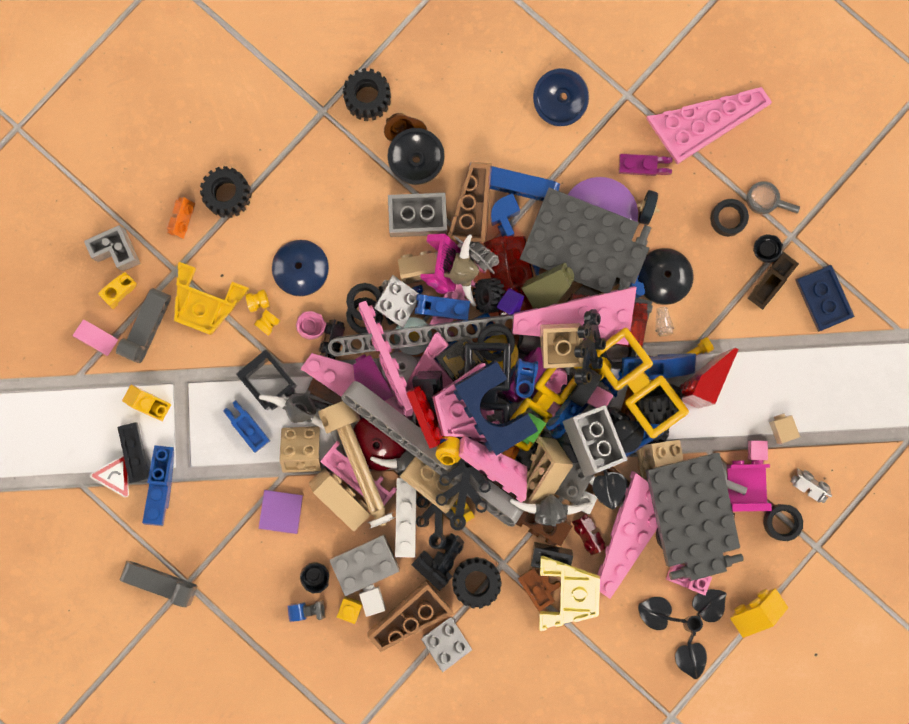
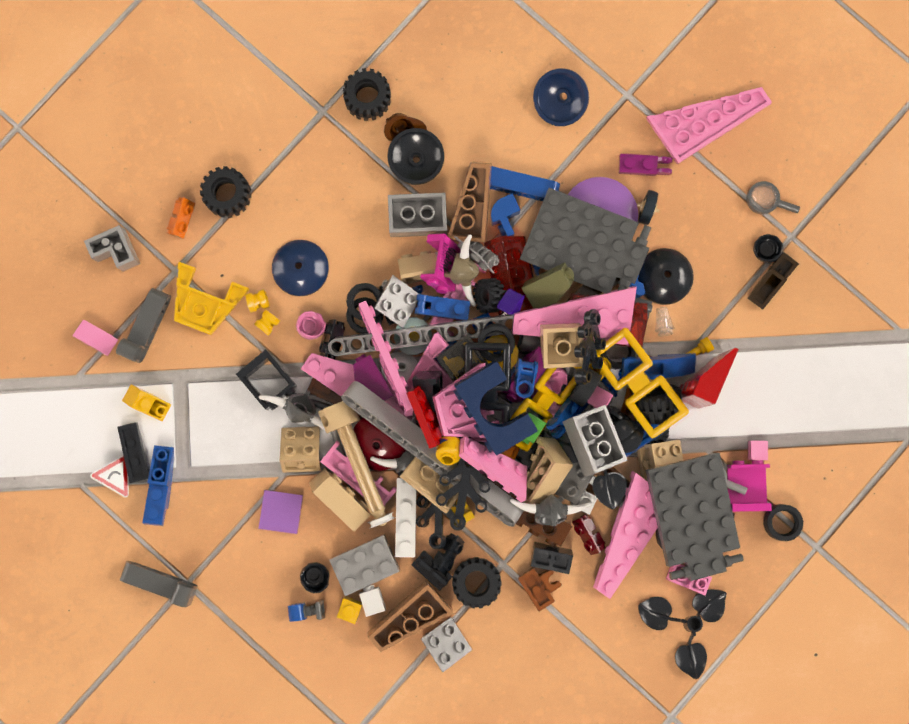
(117, 290): yellow leg -> none
(247, 428): blue hinge -> none
(578, 594): light yellow wing -> none
(742, 210): black tyre -> none
(760, 613): yellow brick -> none
(784, 428): tan brick -> none
(818, 489): light grey hinge -> none
(824, 298): dark blue tile -> none

